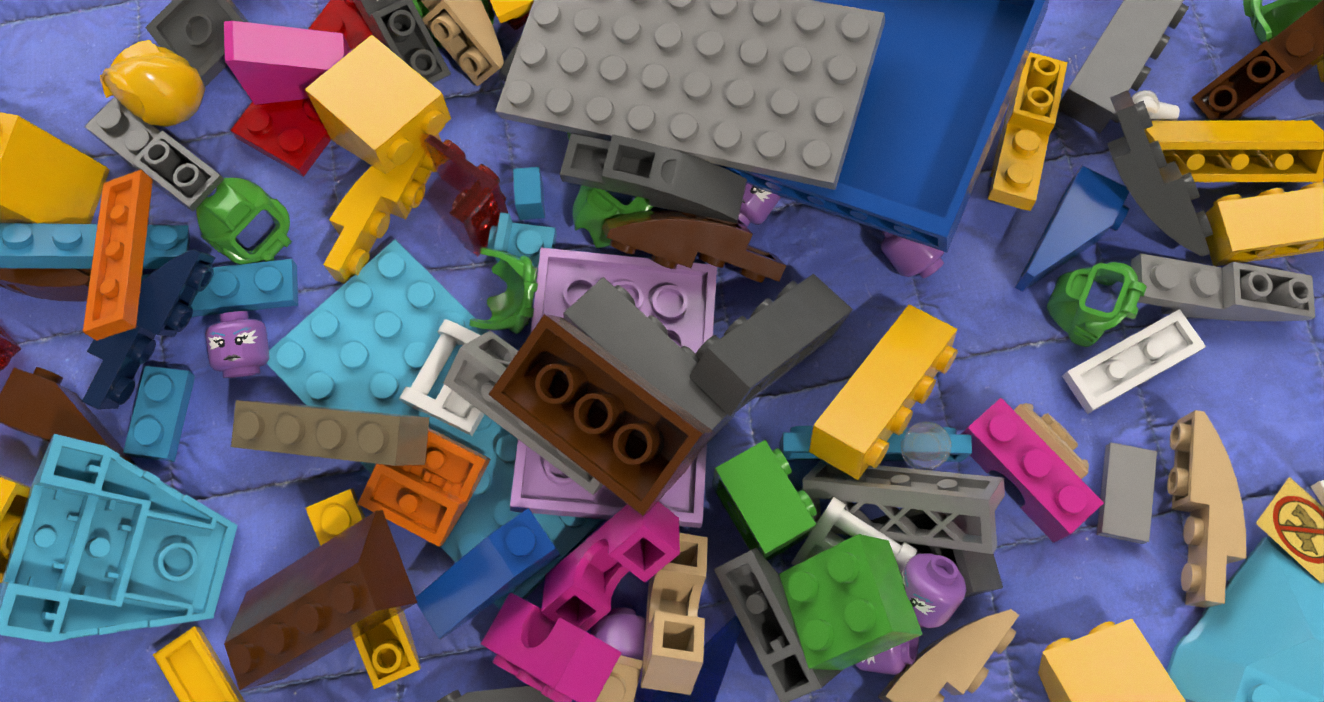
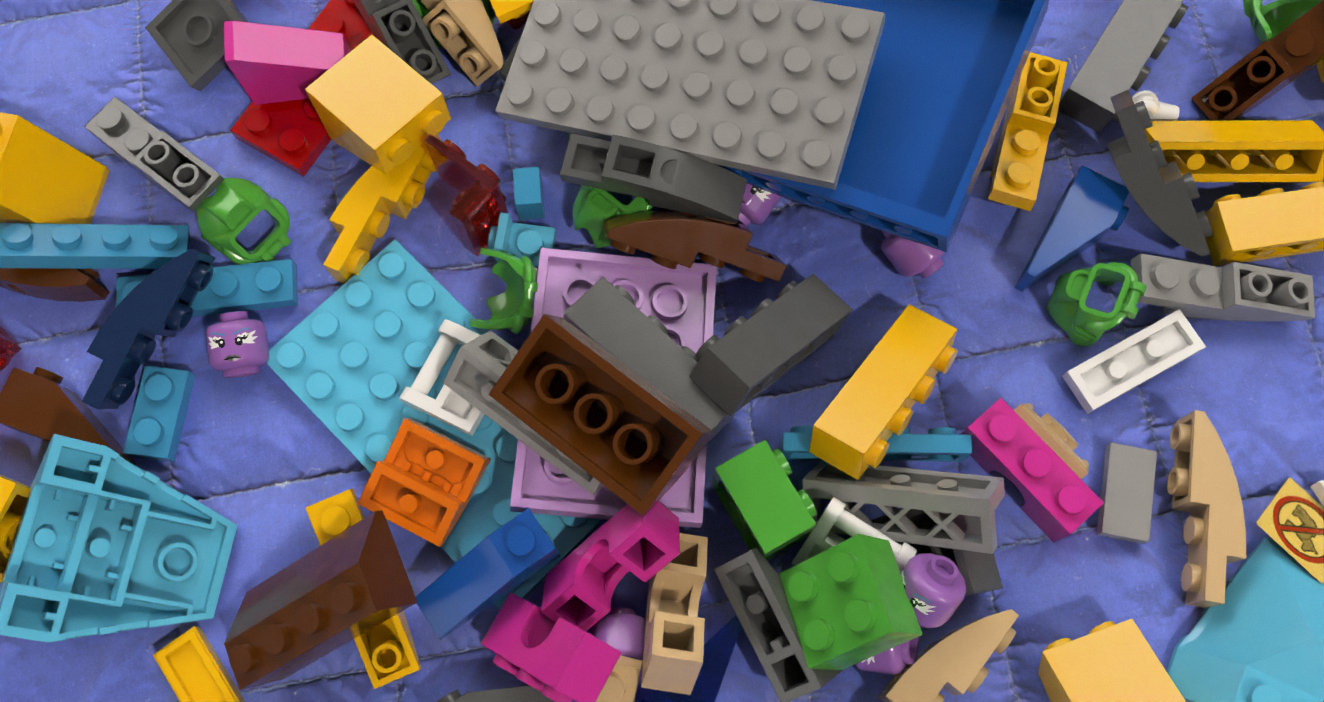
(118, 256): orange plate -> none
(154, 84): yellow helmet -> none
(330, 433): dark tan brick -> none
(926, 446): clear tile -> none

